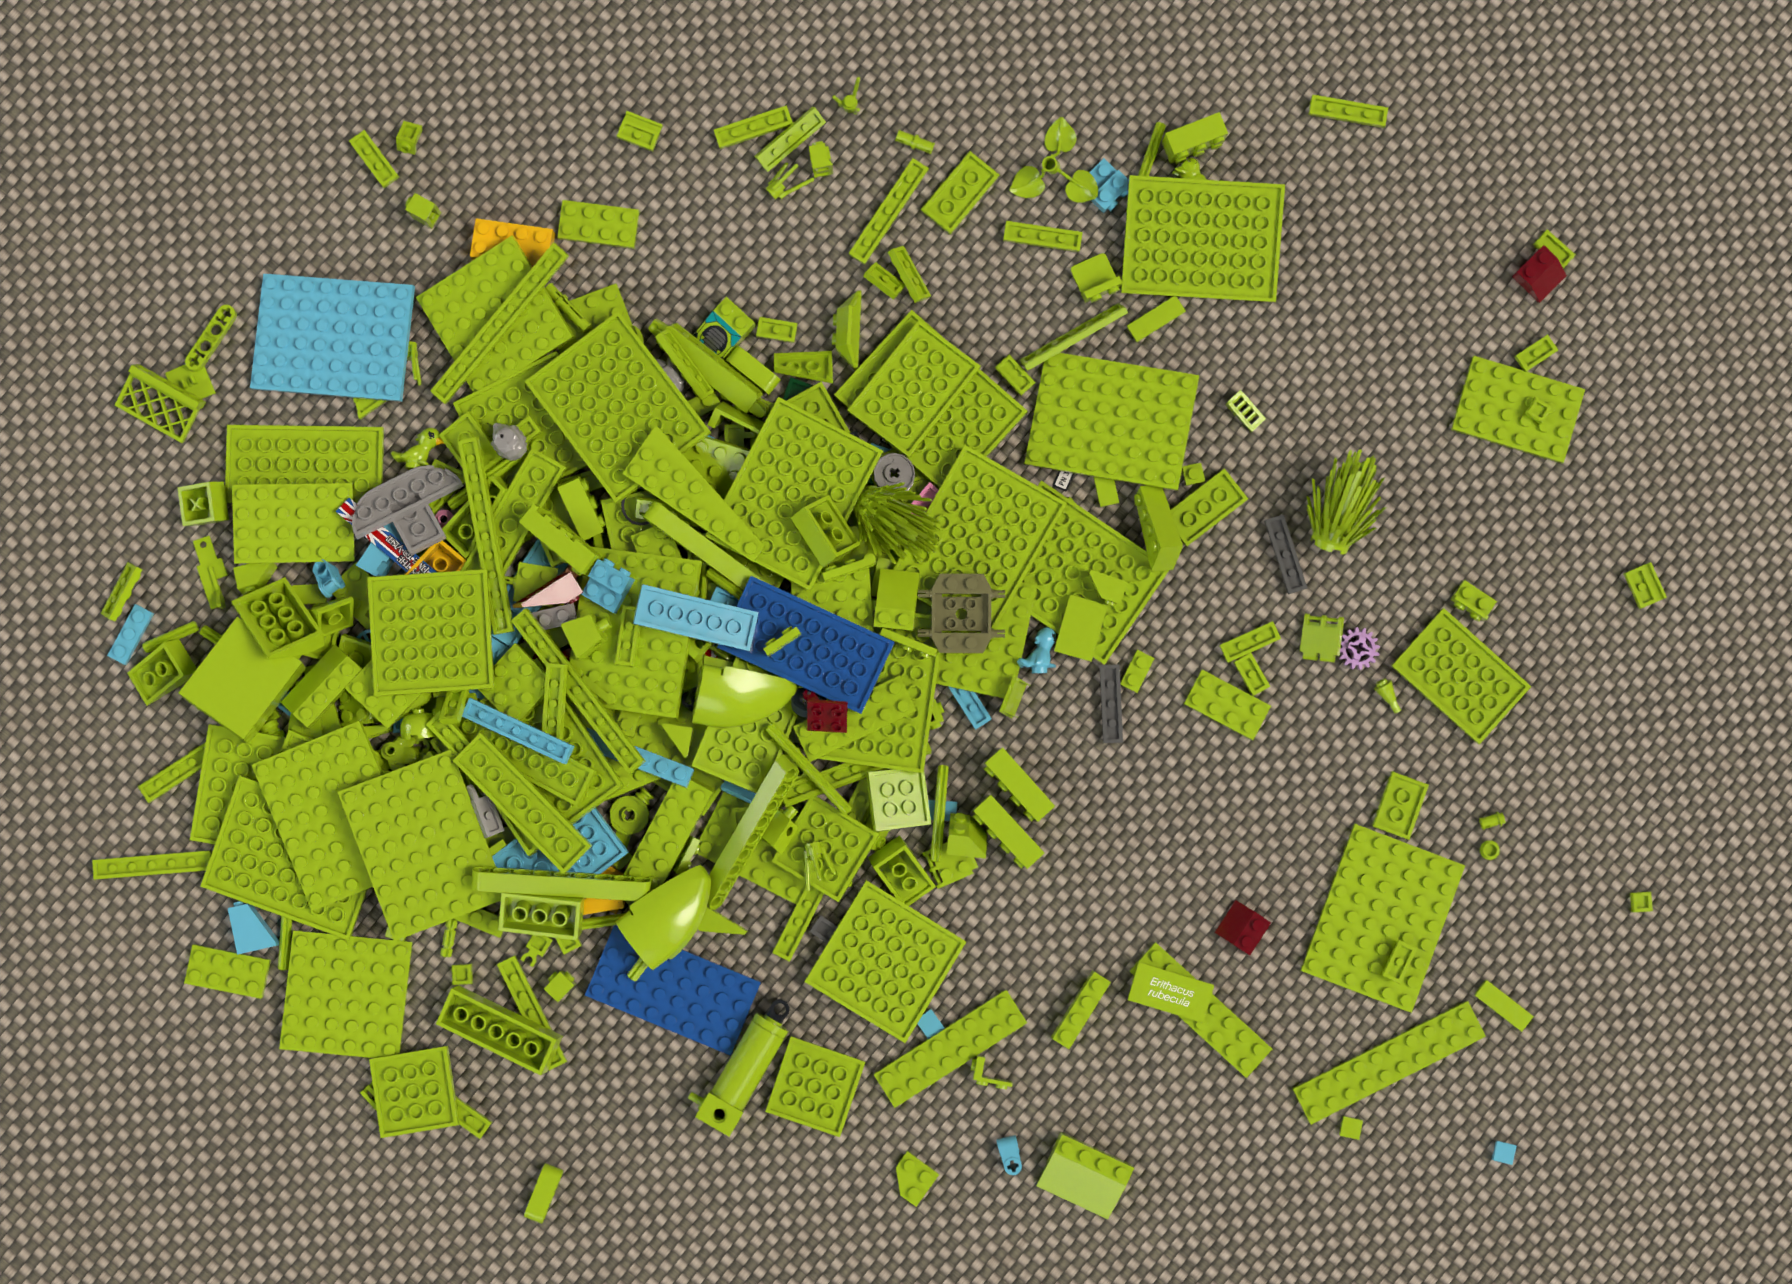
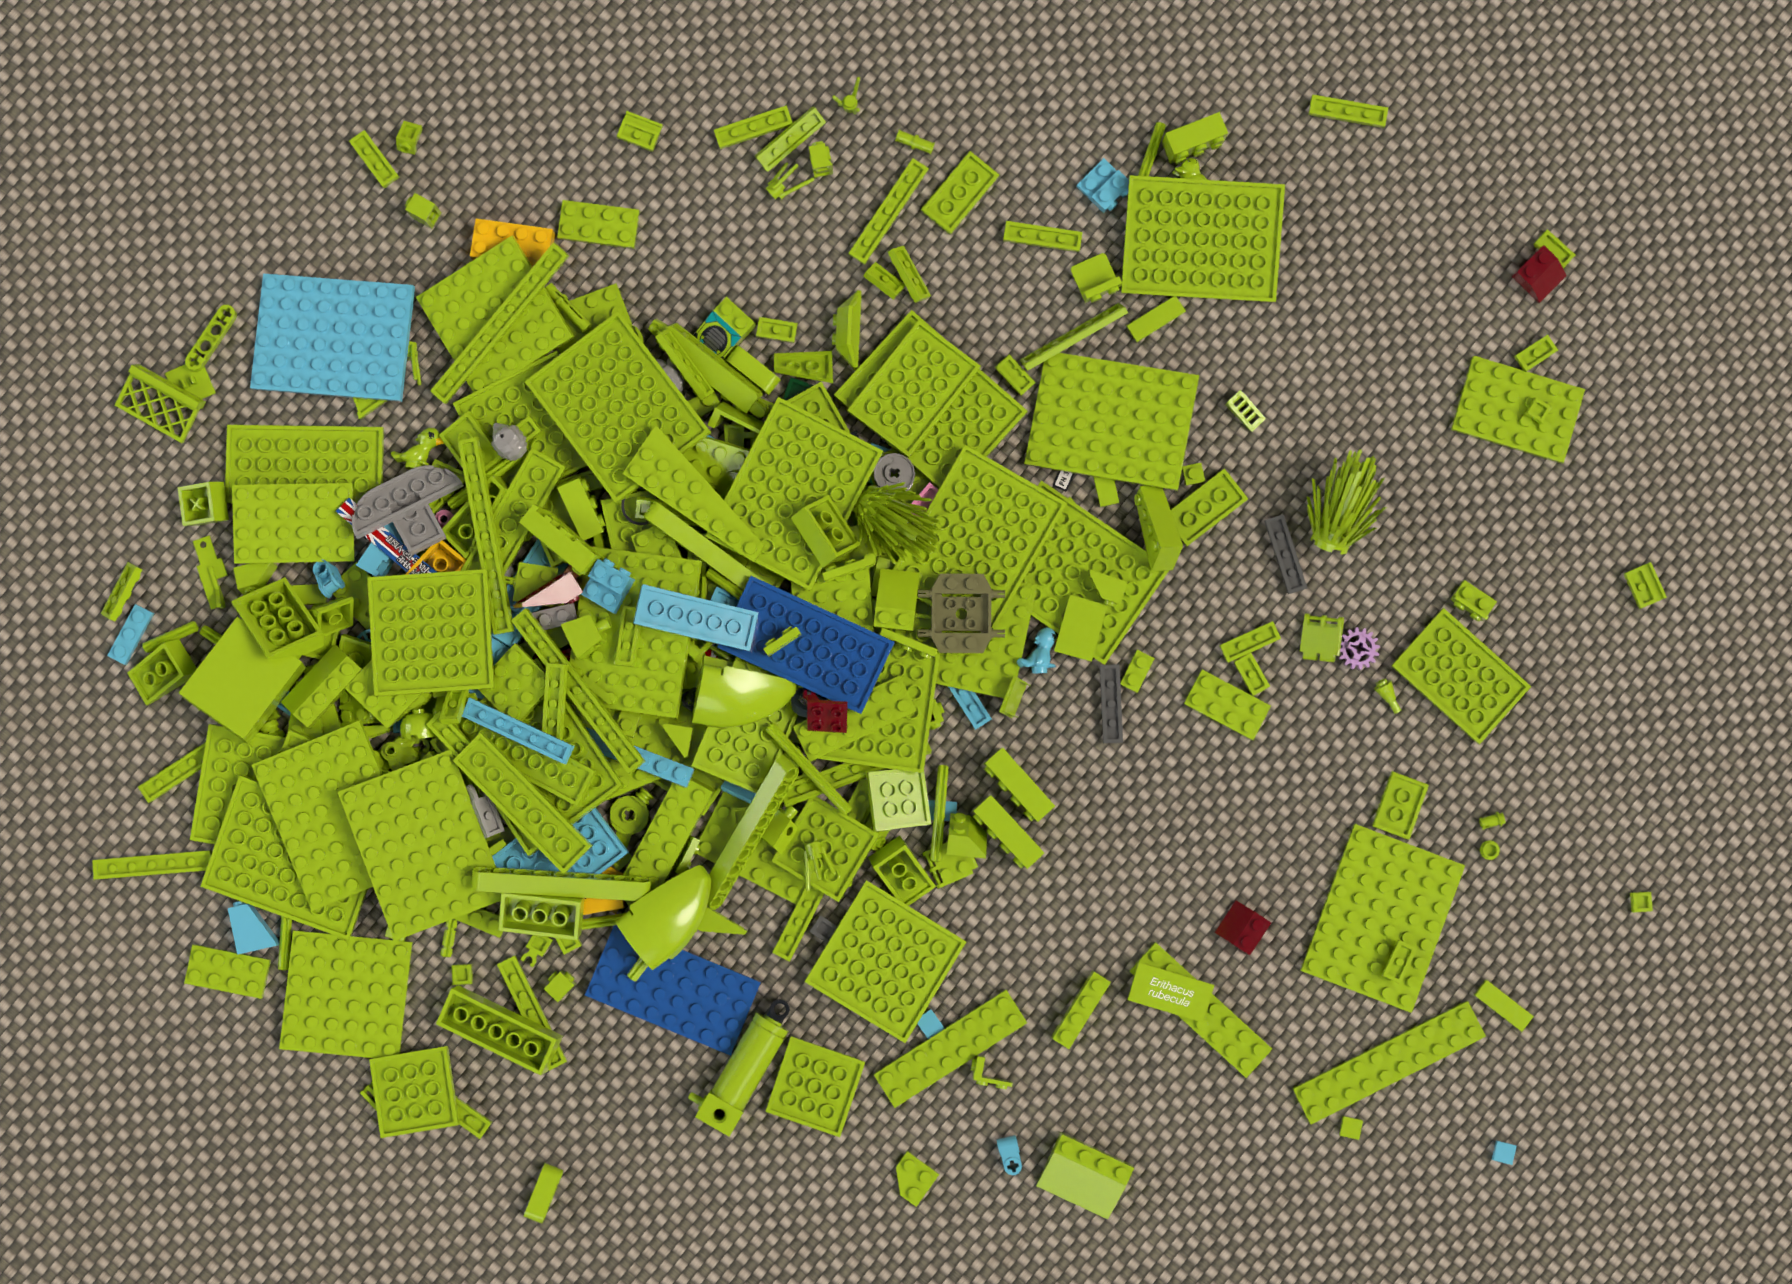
(1029, 182): lime plant -> none

